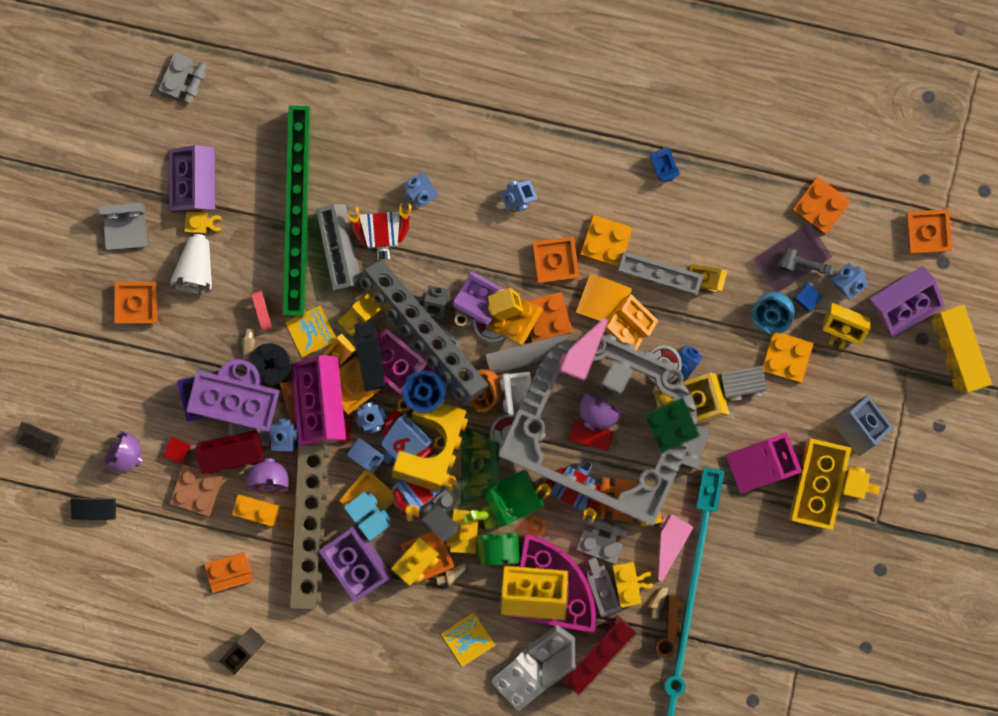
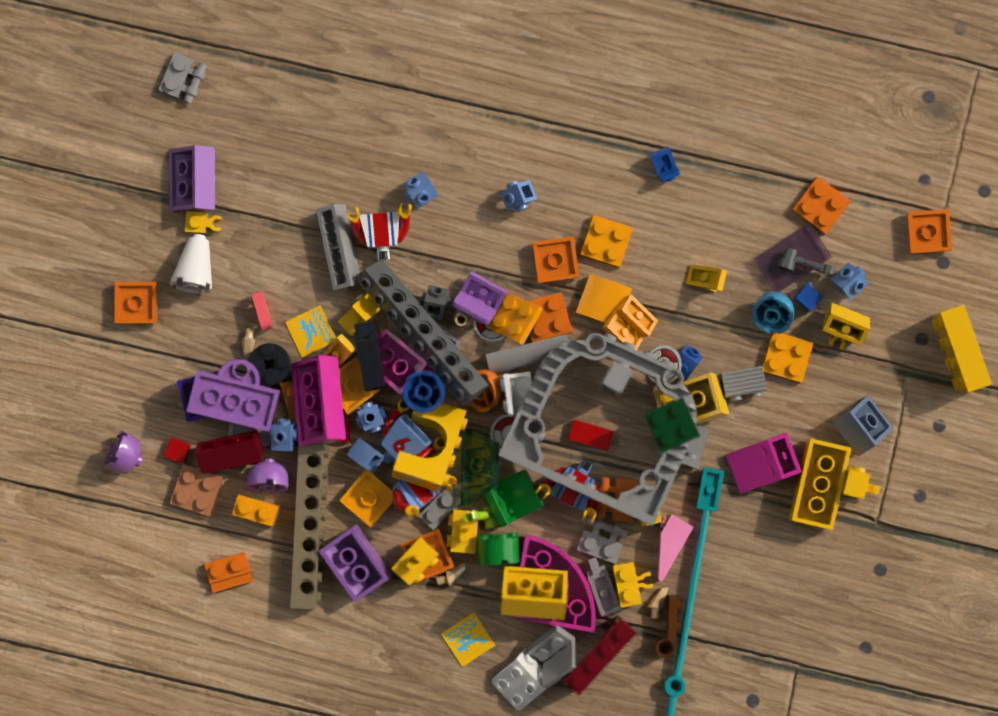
(38, 440): clear smoke hinge -> none
(93, 509): black slope -> none
(124, 226): light grey bracket -> none
(242, 651): dark brown slope -> none
(297, 211): green brick -> none
(367, 515): medium azure piece -> none
(437, 521): dark grey slope -> none
(505, 304): yellow brick -> none
(539, 532): clear orange plate -> none
(581, 354): bright pink slope -> none
(597, 412): medium lavender cylinder -> none
(660, 273): light grey tile -> none
(908, 302): medium lavender slope -> none

